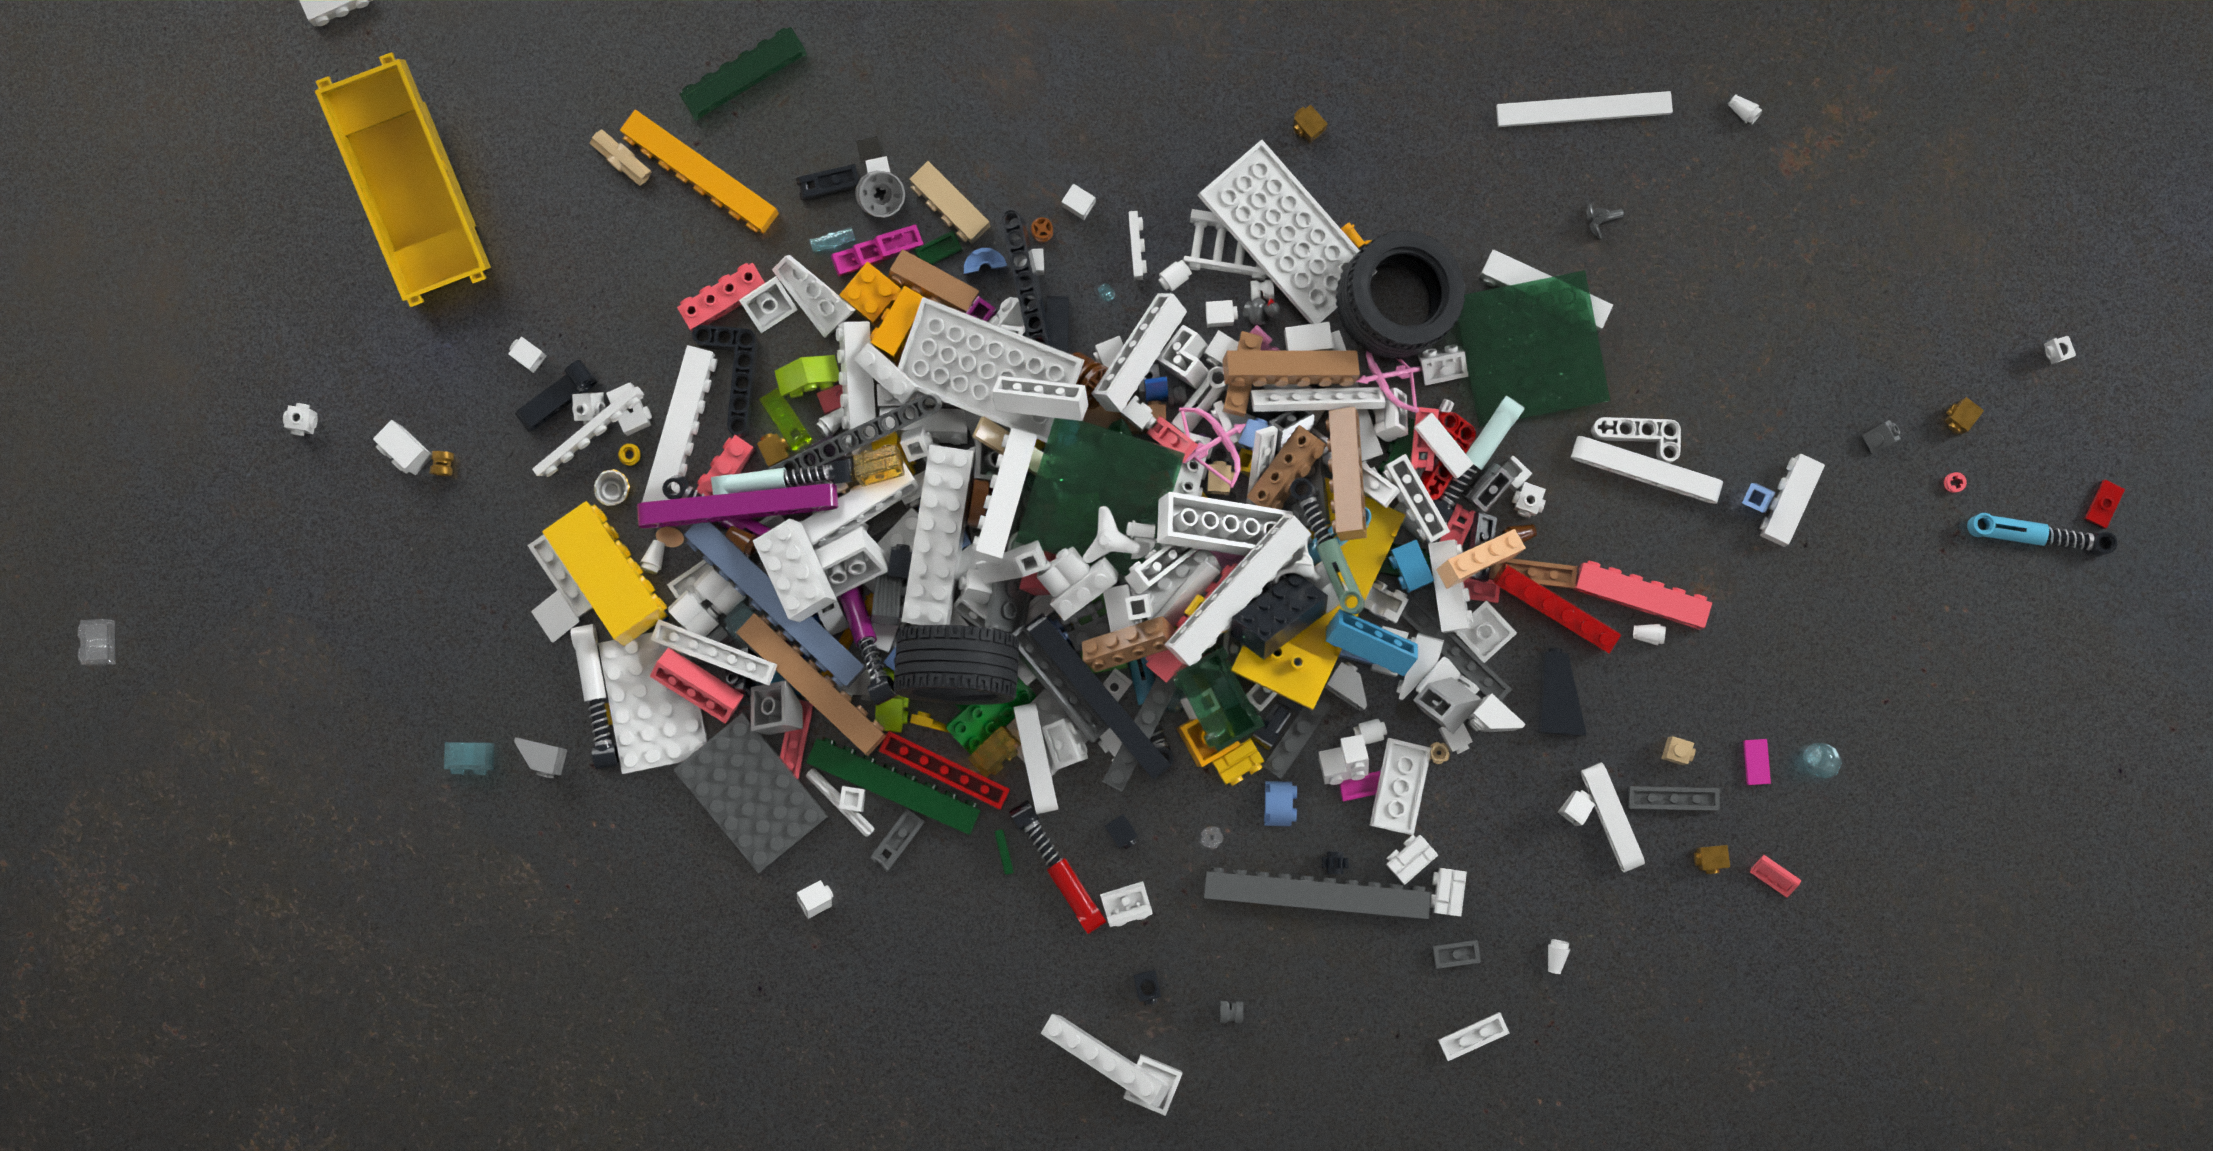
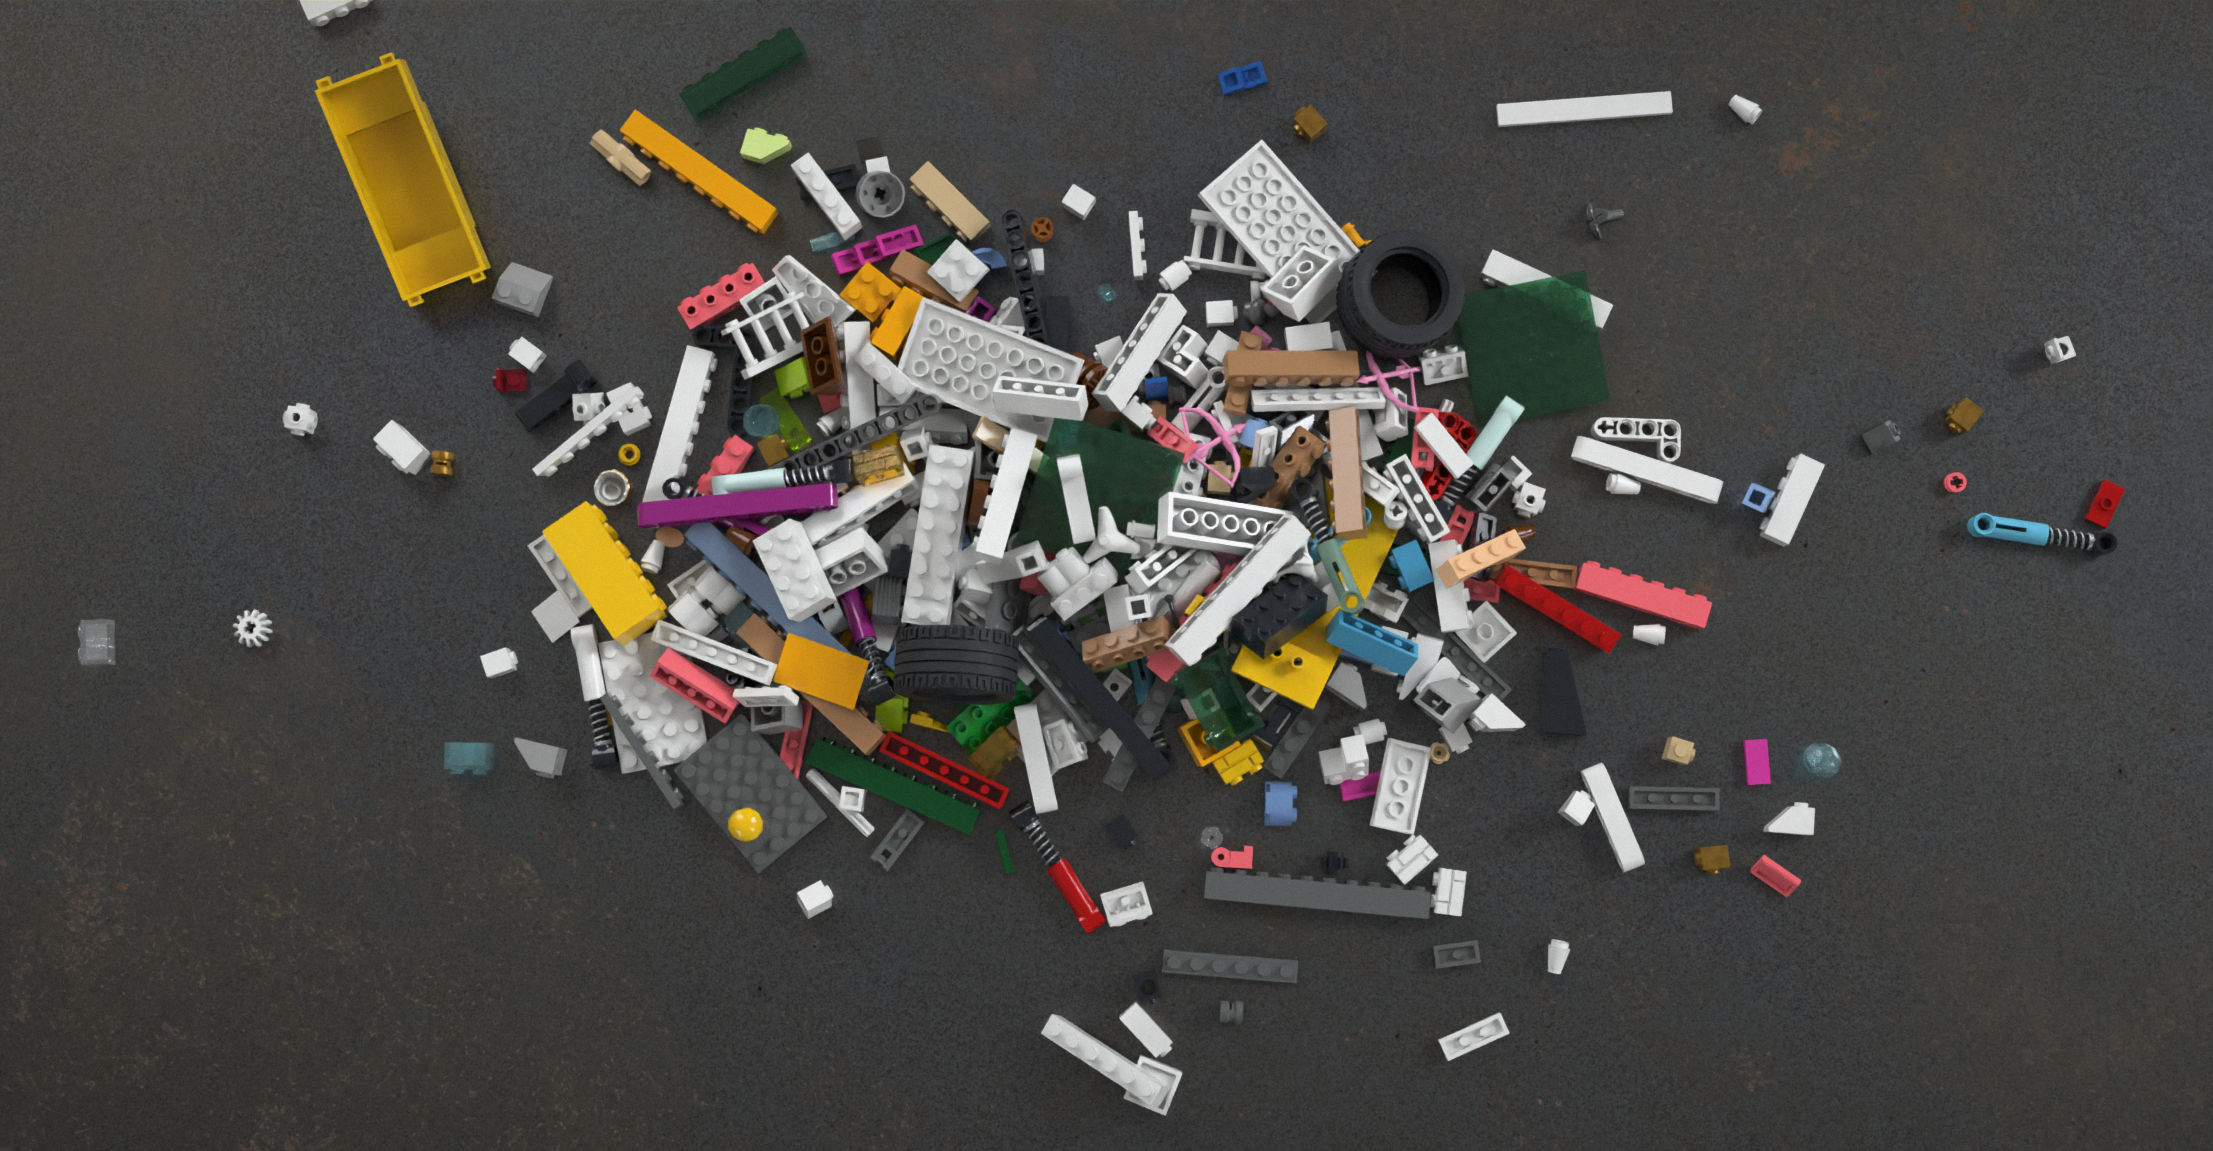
(246, 624): none -> white gear
(499, 662): none -> white brick
(510, 380): none -> dark red bracket
(522, 289): none -> light grey slope
(638, 743): none -> dark grey plate
(745, 824): none -> yellow hair
(761, 420): none -> clear light blue hair
(762, 147): none -> yellowish green slope
(766, 696): none -> white plate
(772, 356): none -> white fence
(820, 671): none -> light orange sticker
(822, 358): none -> reddish brown slope
(826, 196): none -> white brick
(958, 270): none -> white plate
(1076, 498): none -> white beam
(1146, 1030): none -> white slope
(1169, 598): none -> black hinge
(1230, 966): none -> dark grey plate
(1234, 859): none -> coral leg
(1242, 78): none -> blue slope
(1254, 483): none -> black slope
(1302, 282): none -> white slope
(1398, 519): none -> white wheel
(1621, 484): none -> white cone
(1793, 820): none -> white slope

